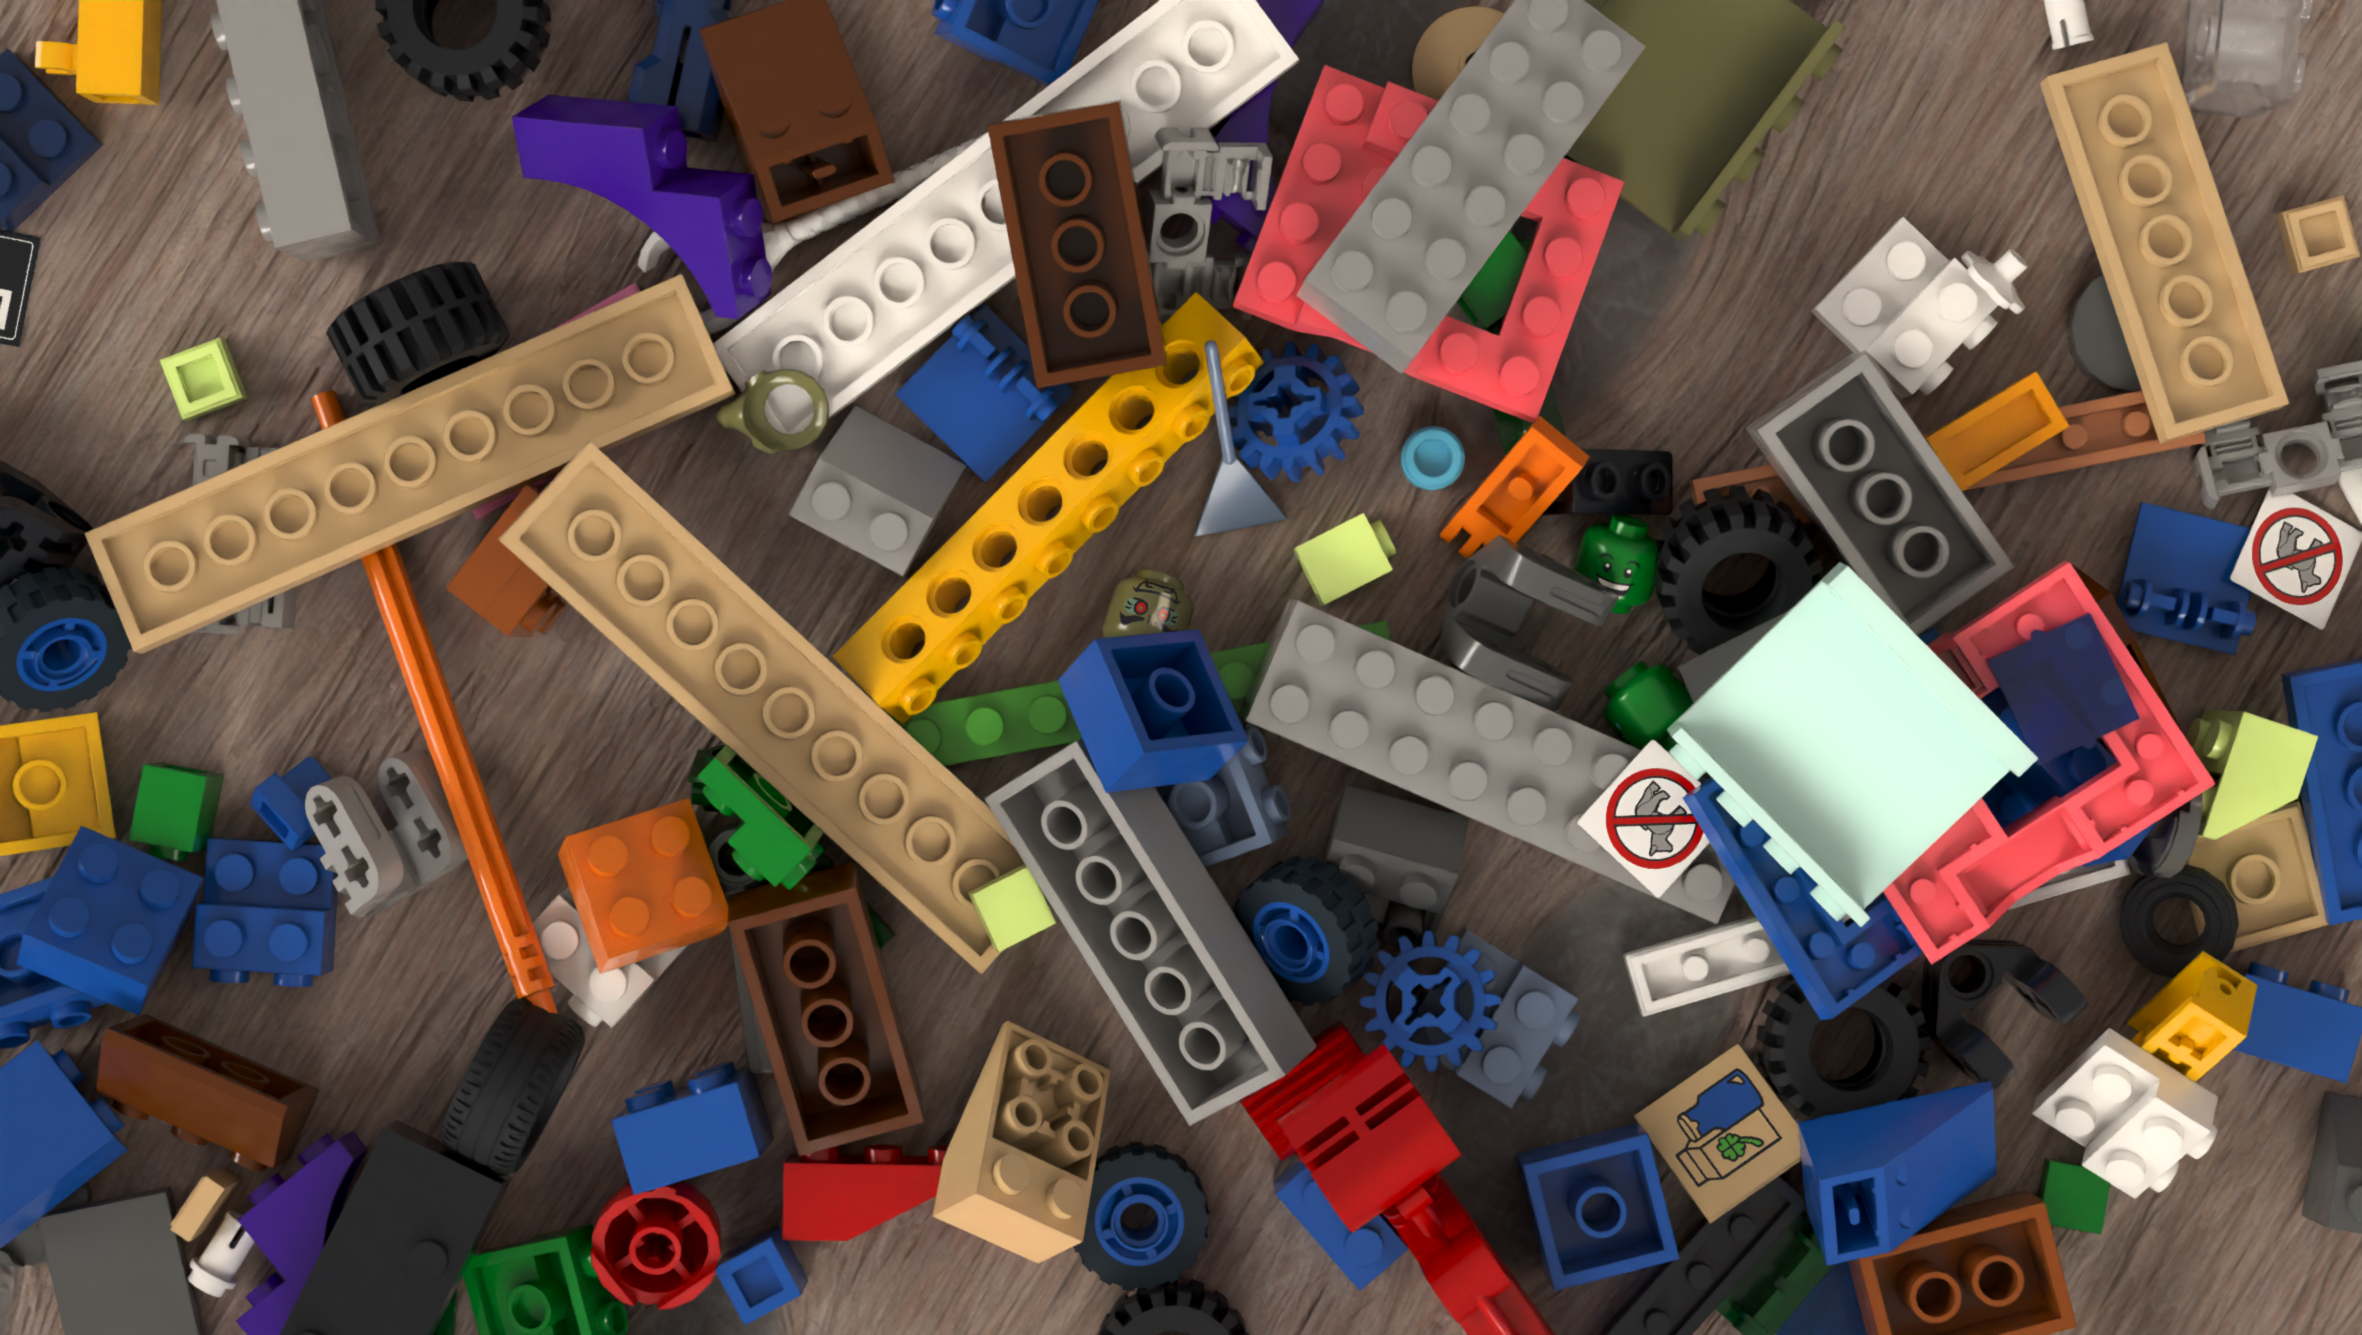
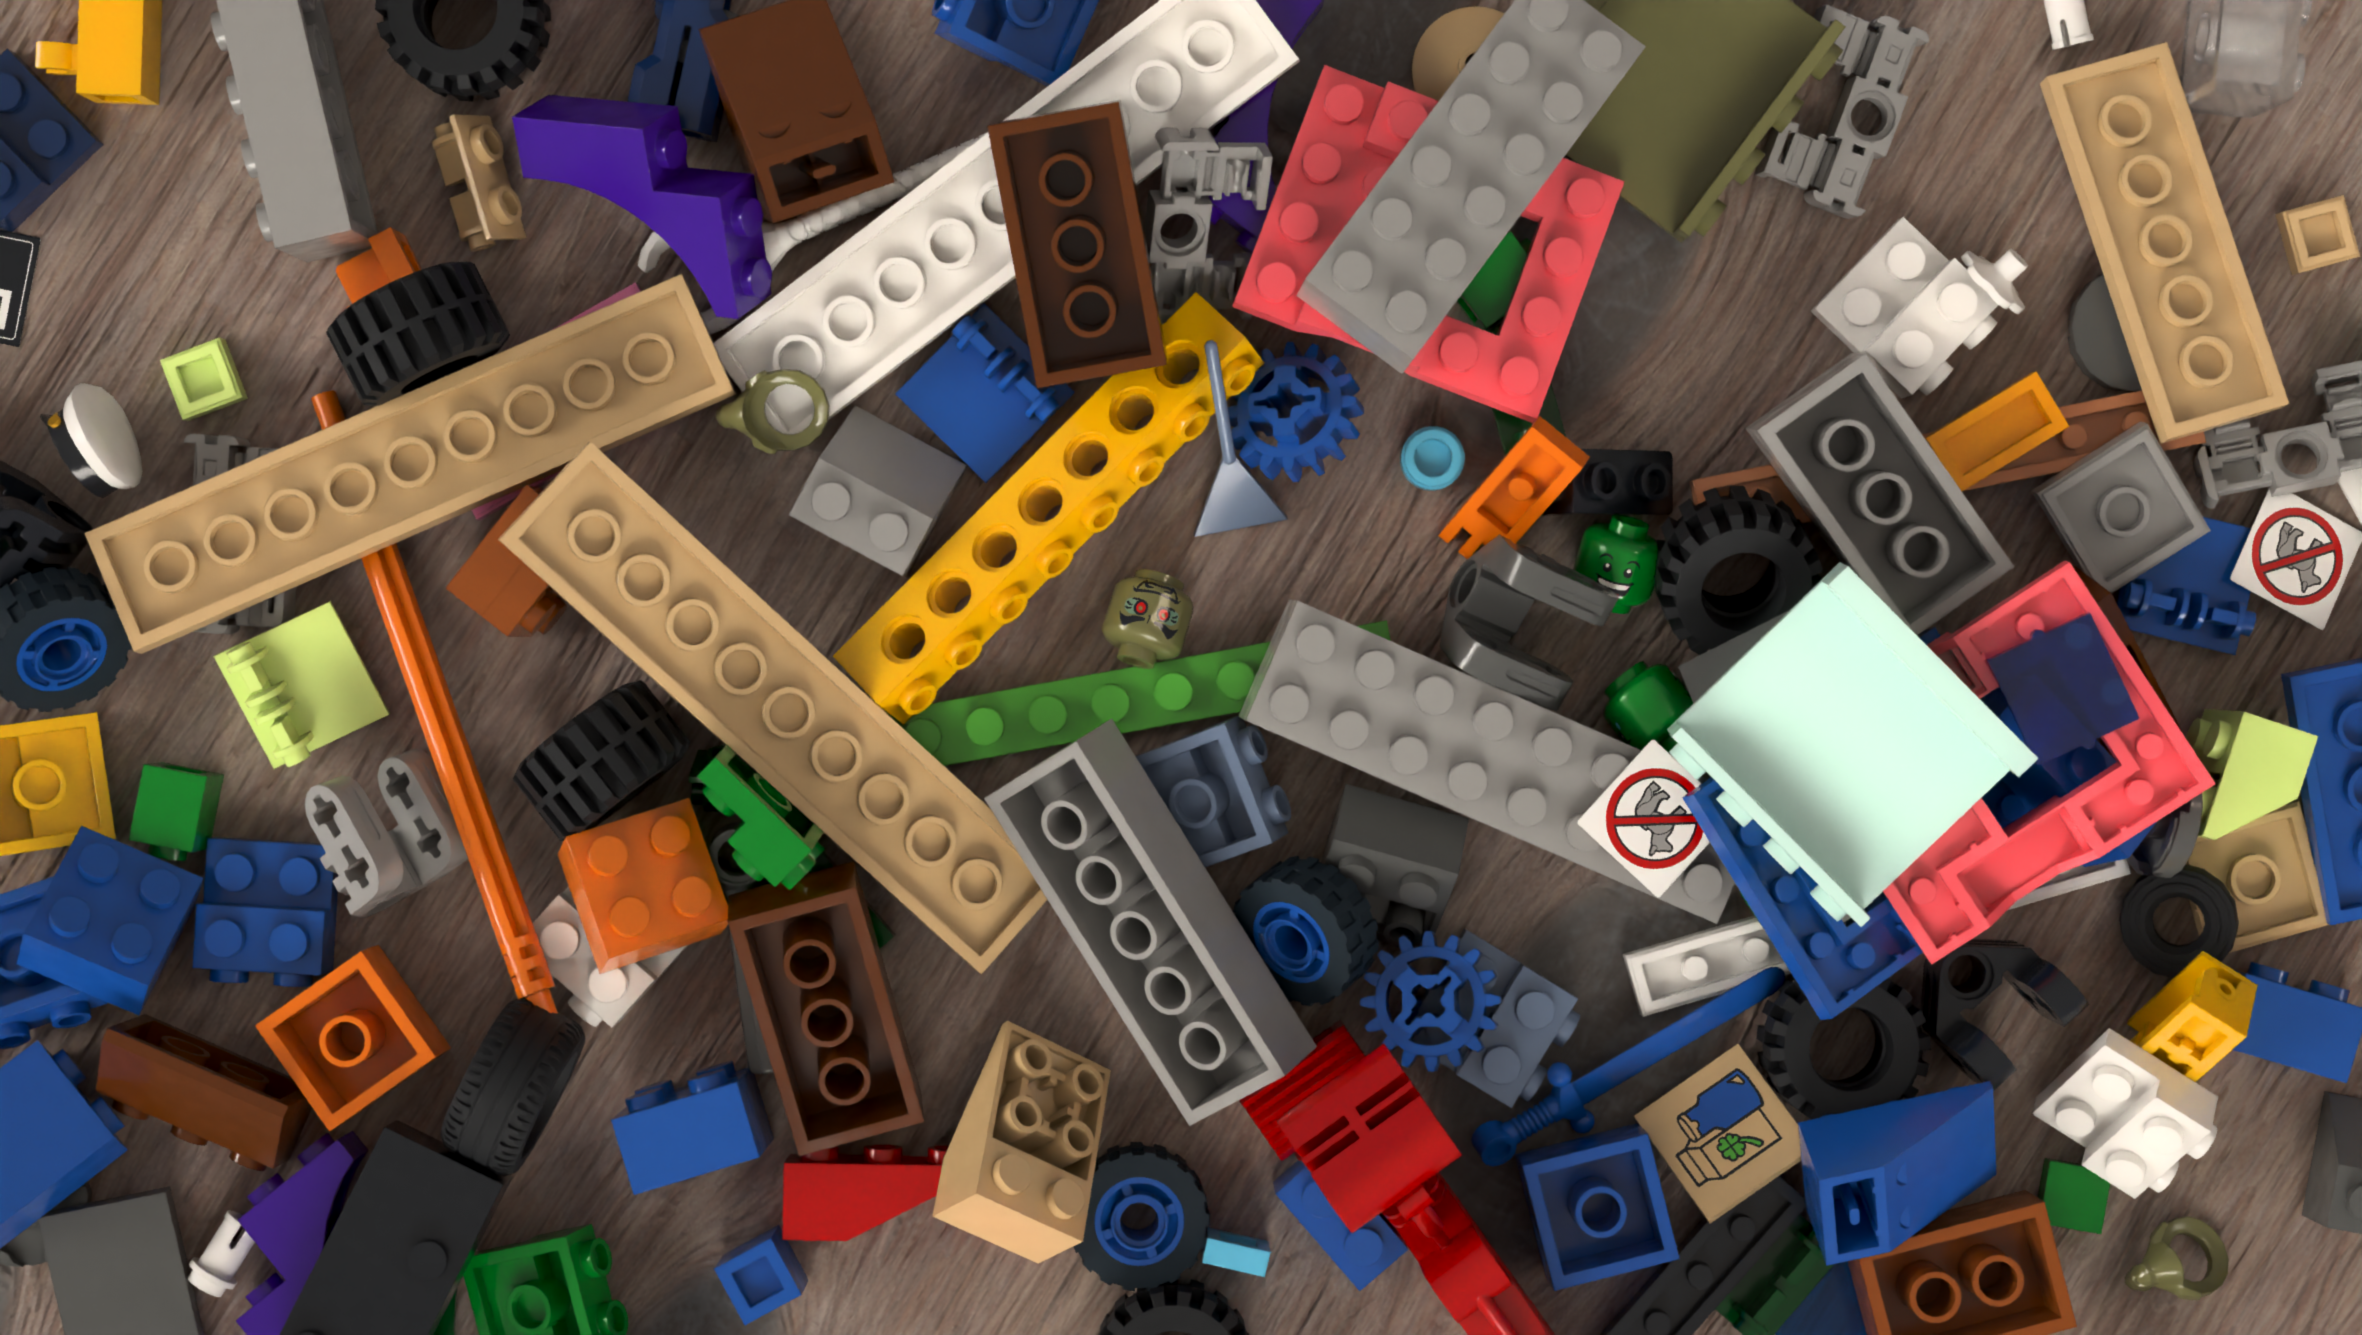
(96, 440): none -> white piece
(204, 1203): tan tile -> none
(282, 801): blue panel -> none
(301, 685): none -> yellowish green hinge
(353, 1036): none -> orange brick
(382, 264): none -> orange panel
(473, 152): none -> tan hinge
(601, 759): none -> black tyre
(657, 1245): red cylinder -> none
(1011, 908): yellowish green tile -> none
(1152, 710): blue brick -> none
(1236, 1252): none -> medium azure tile
(1345, 557): yellowish green brick -> none
(1498, 1140): none -> blue sword
(1842, 167): none -> light grey piece
(2121, 509): none -> light grey tile
(2164, 1268): none -> olive piece

